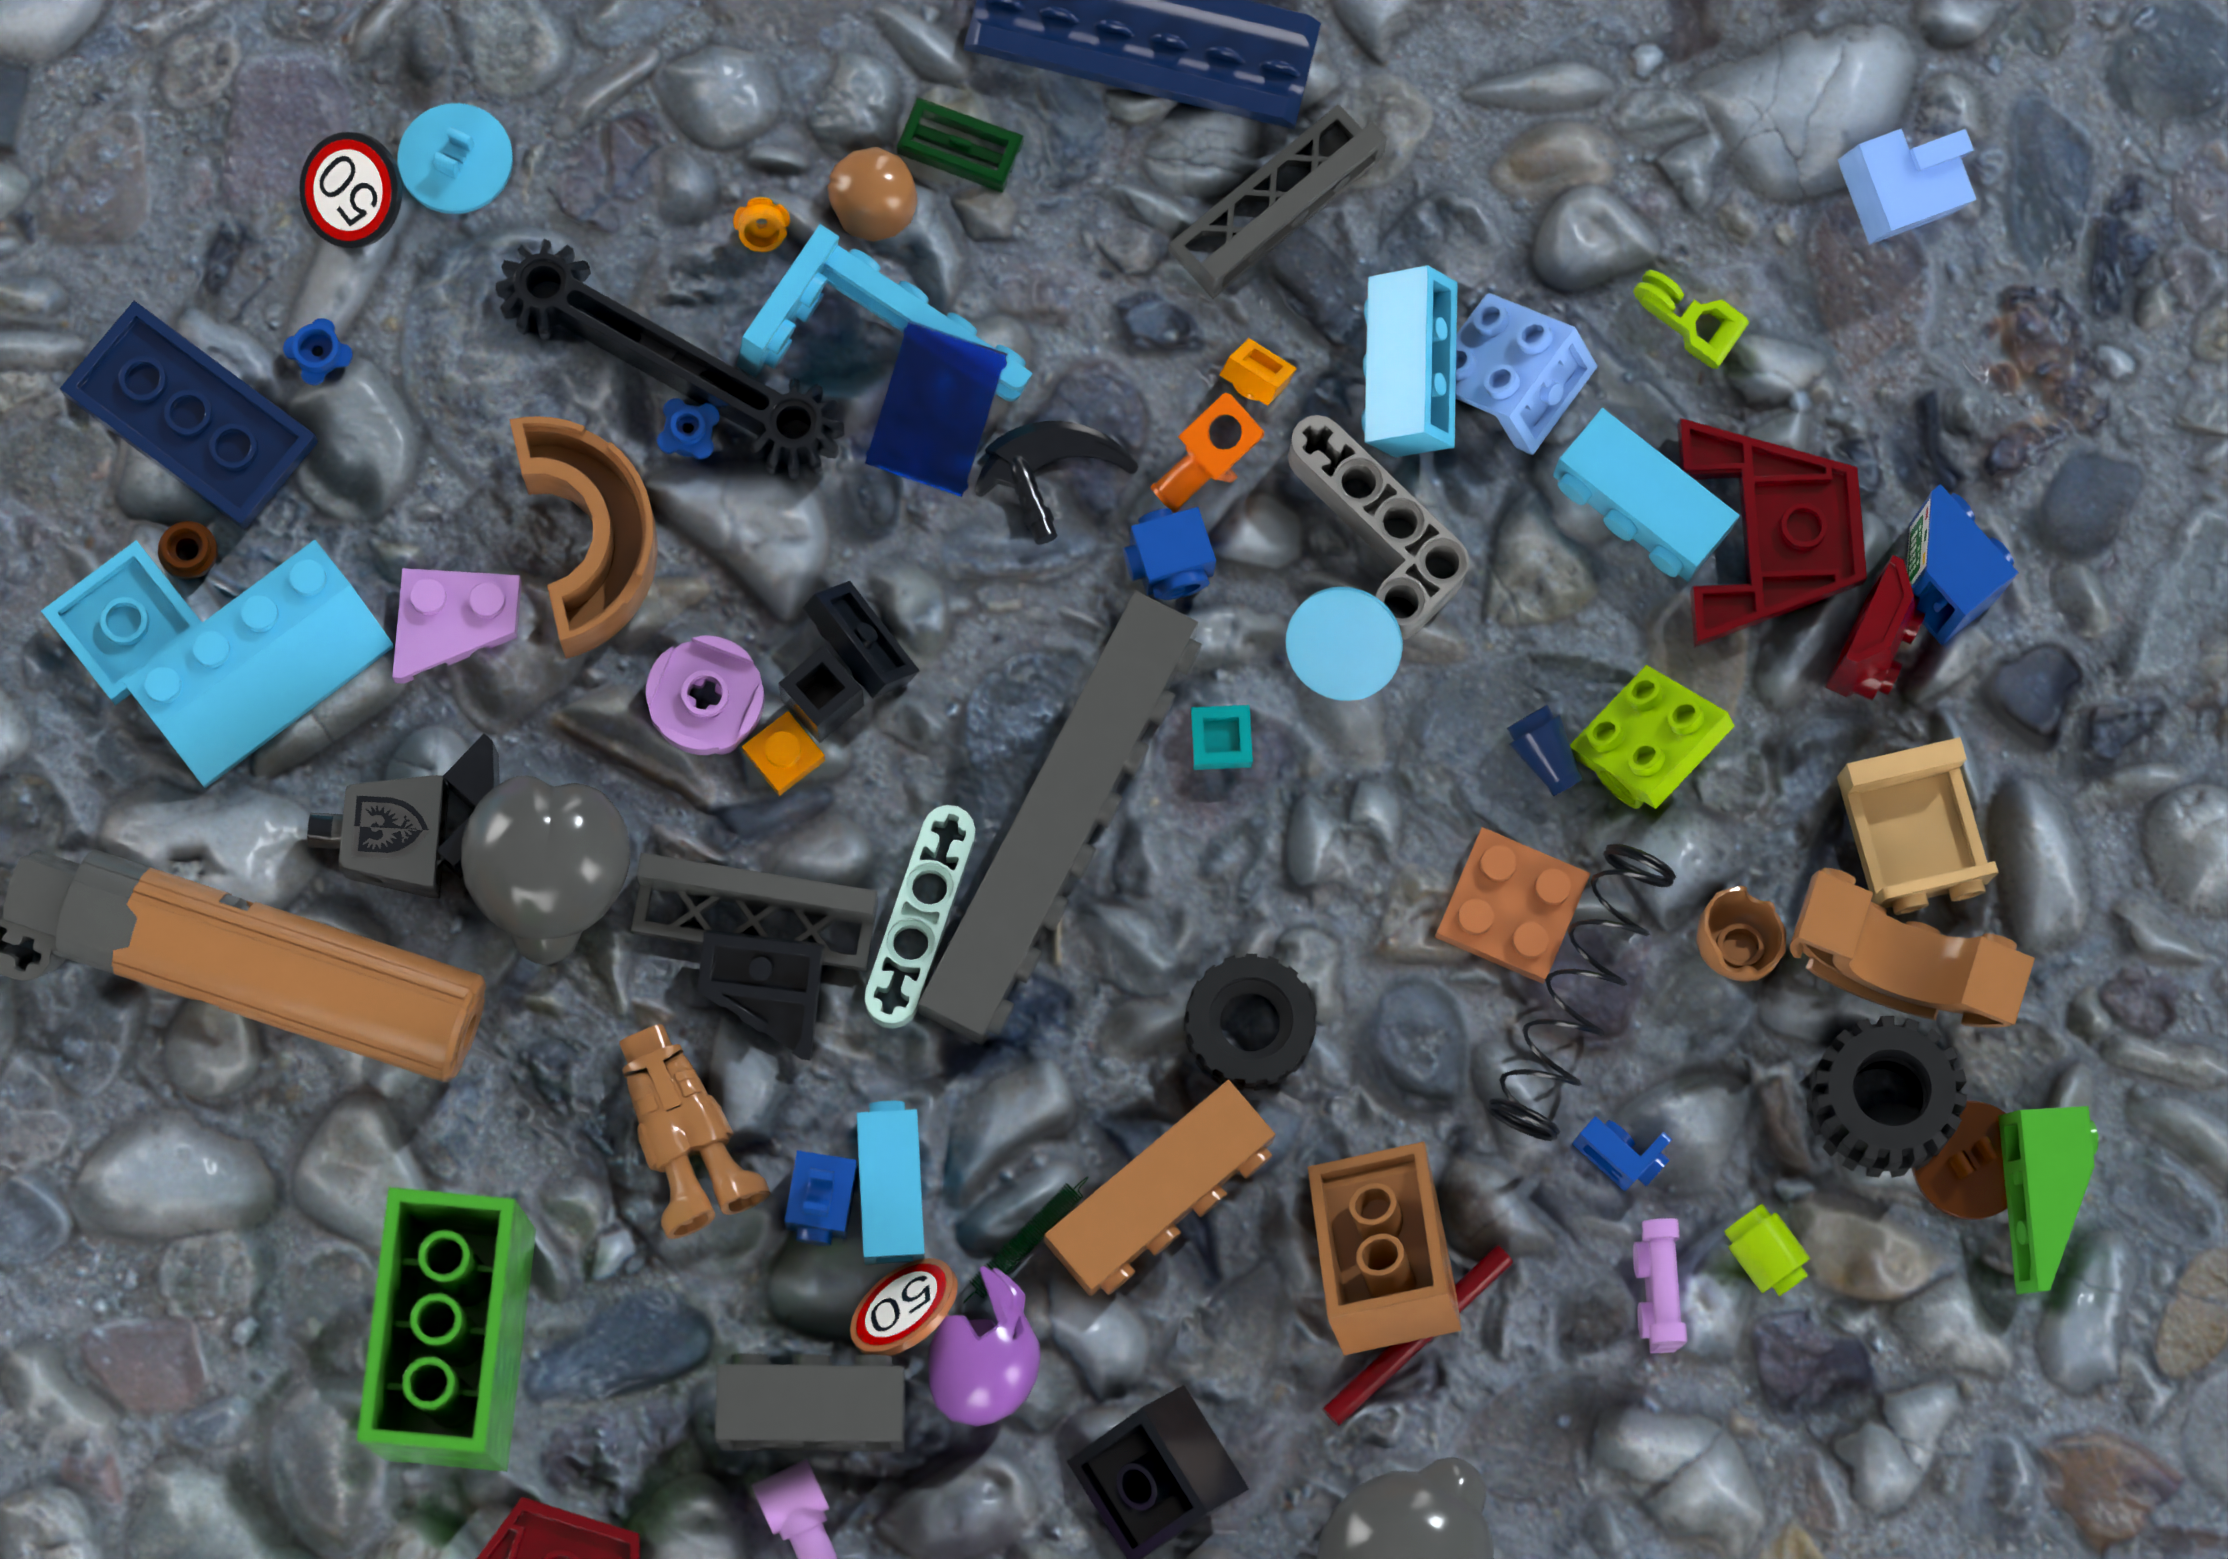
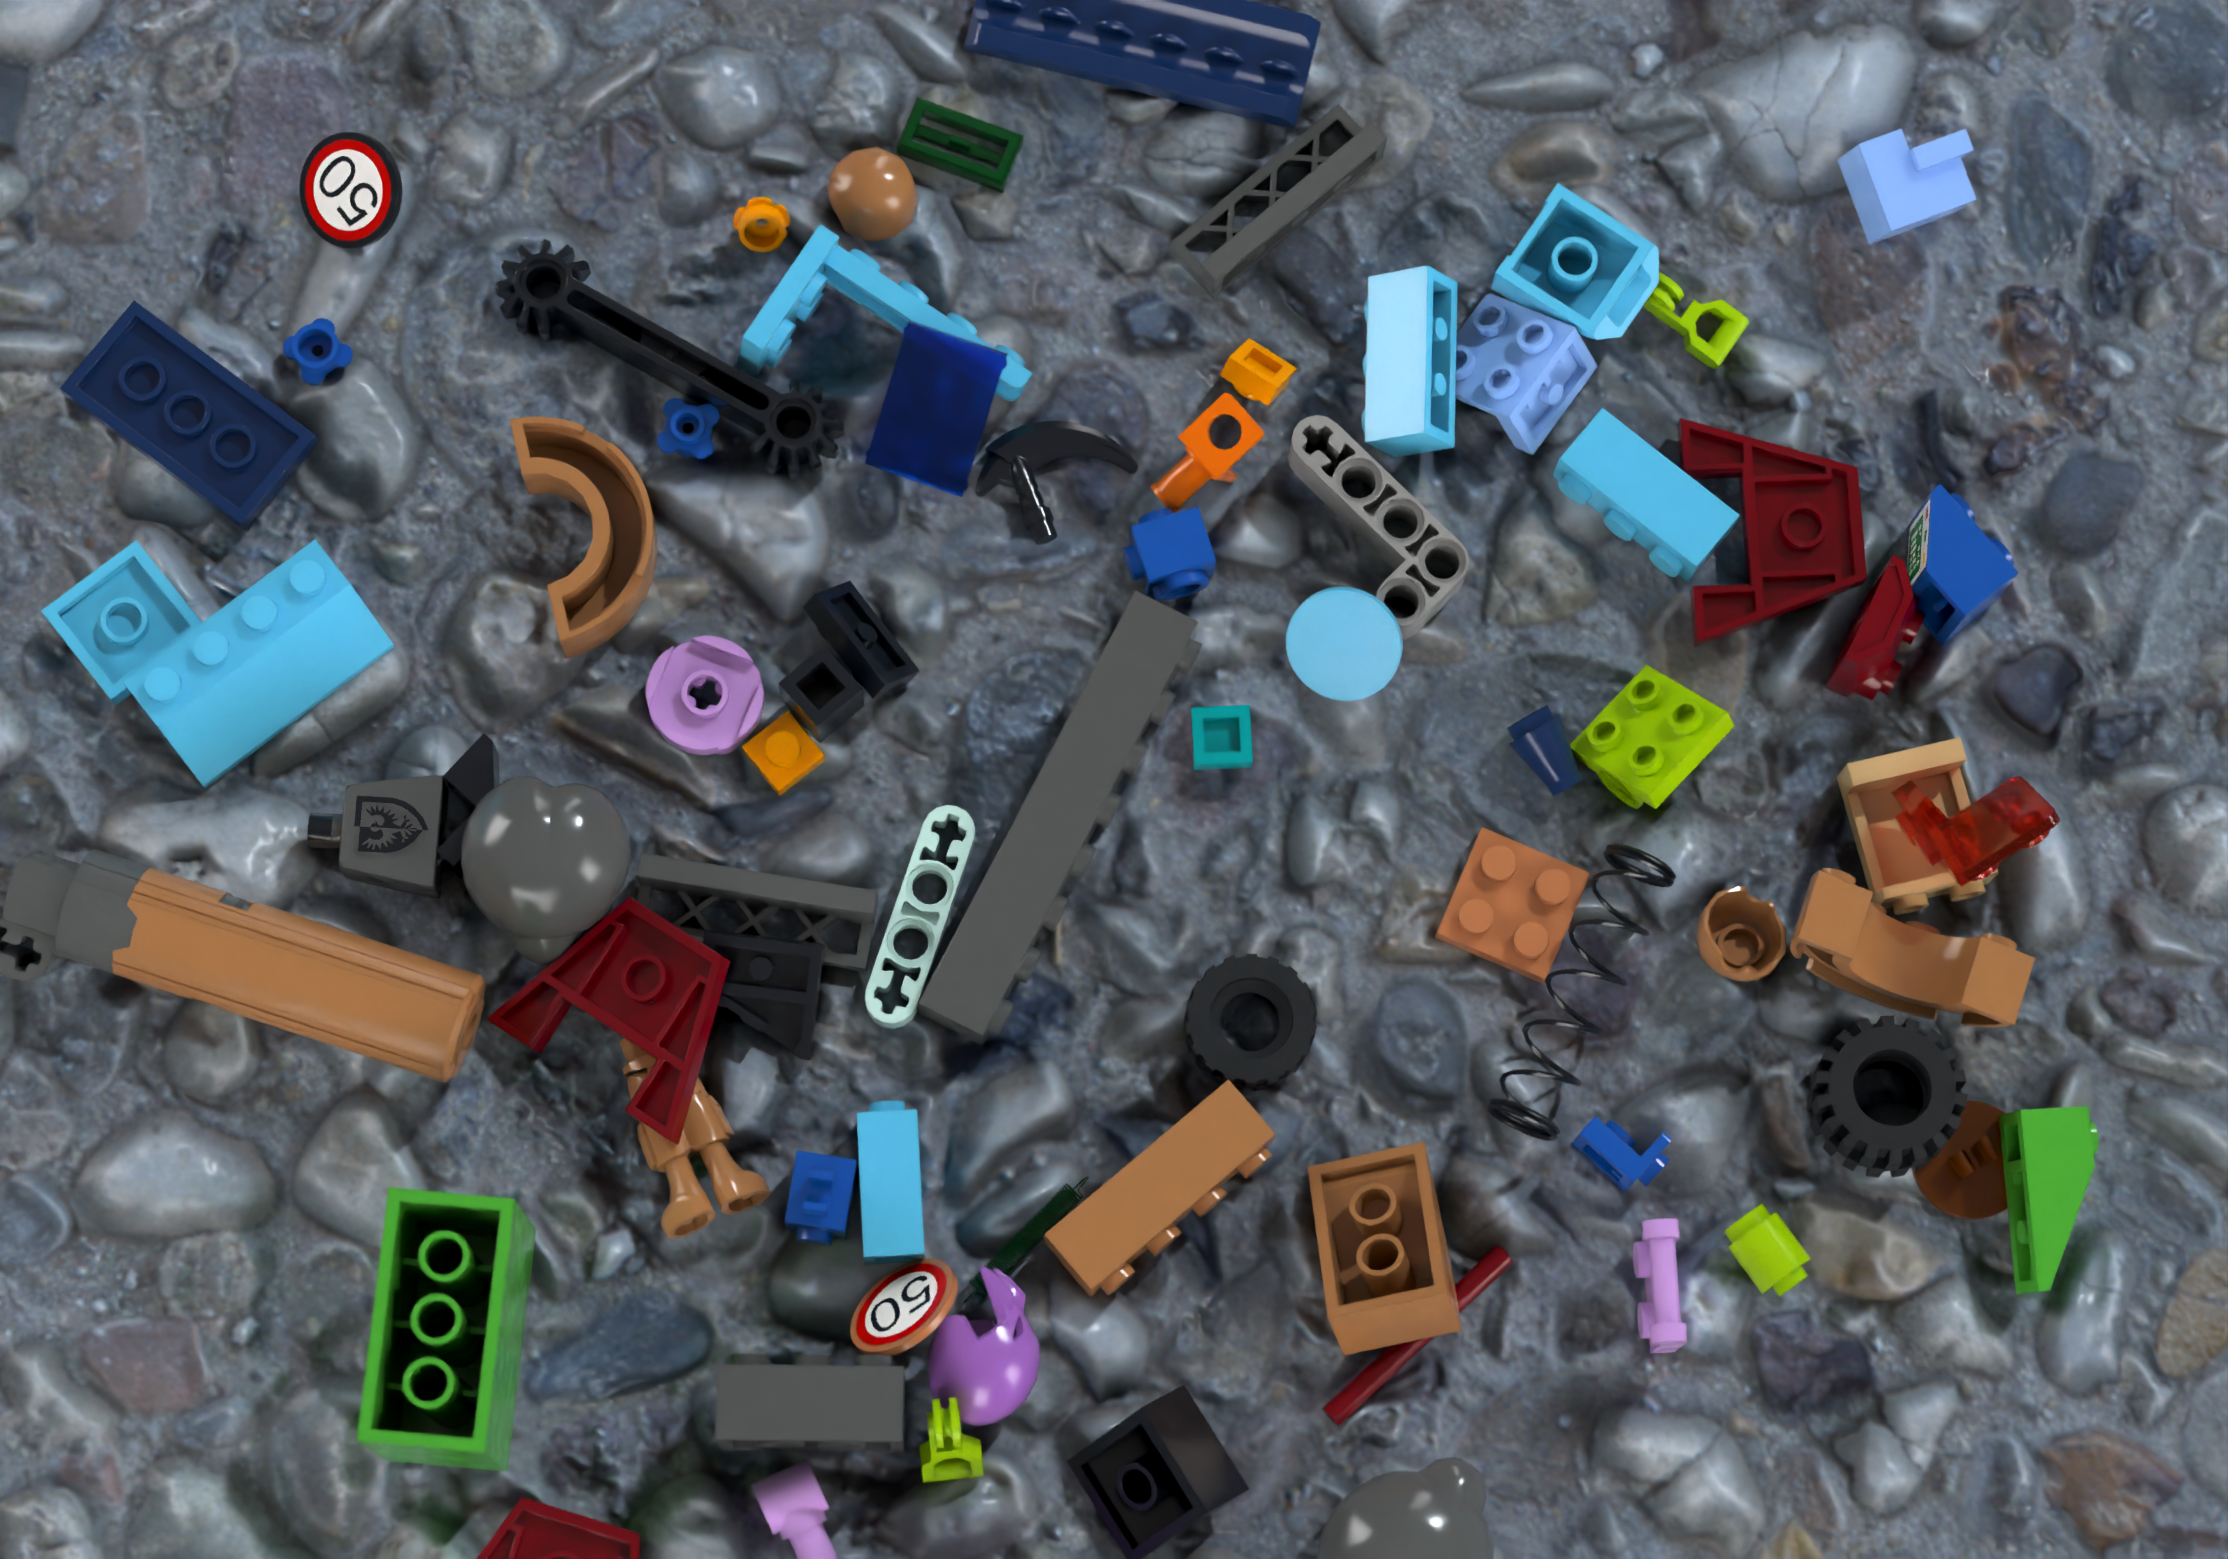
(182, 534): reddish brown plate -> none
(451, 616): lavender wing -> none
(455, 158): medium azure piece -> none
(643, 984): none -> dark red wing
(948, 1451): none -> lime piece
(1580, 268): none -> medium azure slope
(1980, 834): none -> clear red bracket

